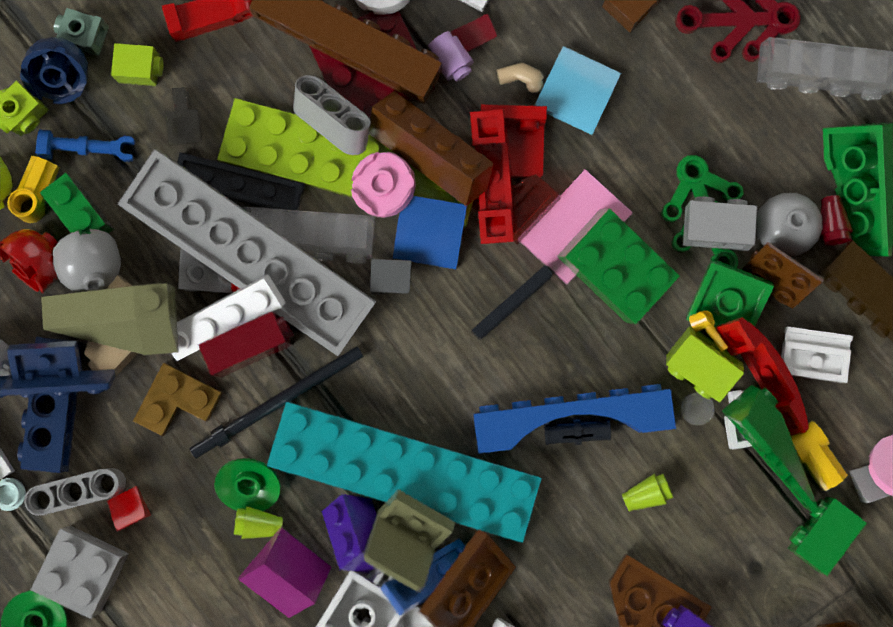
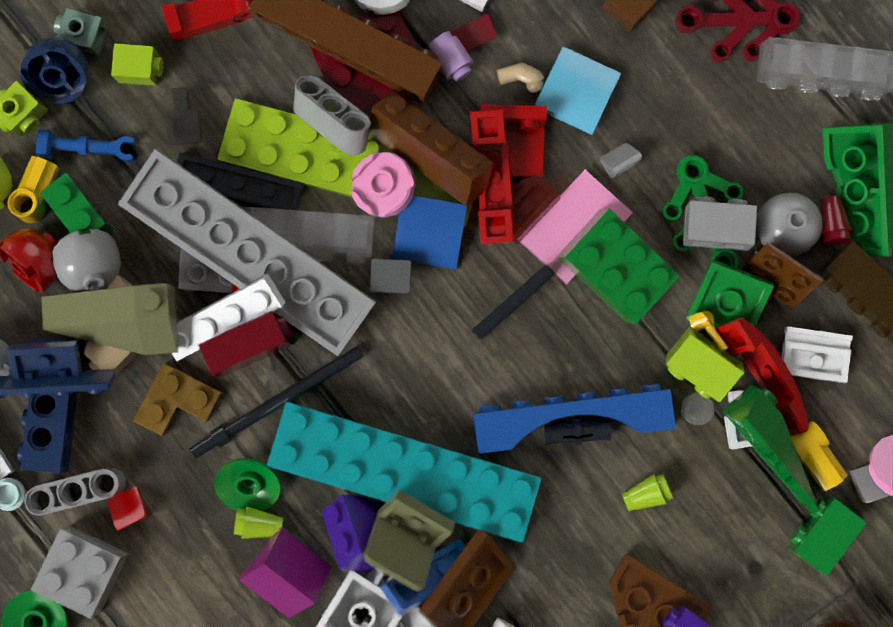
(620, 159): none -> light grey slope

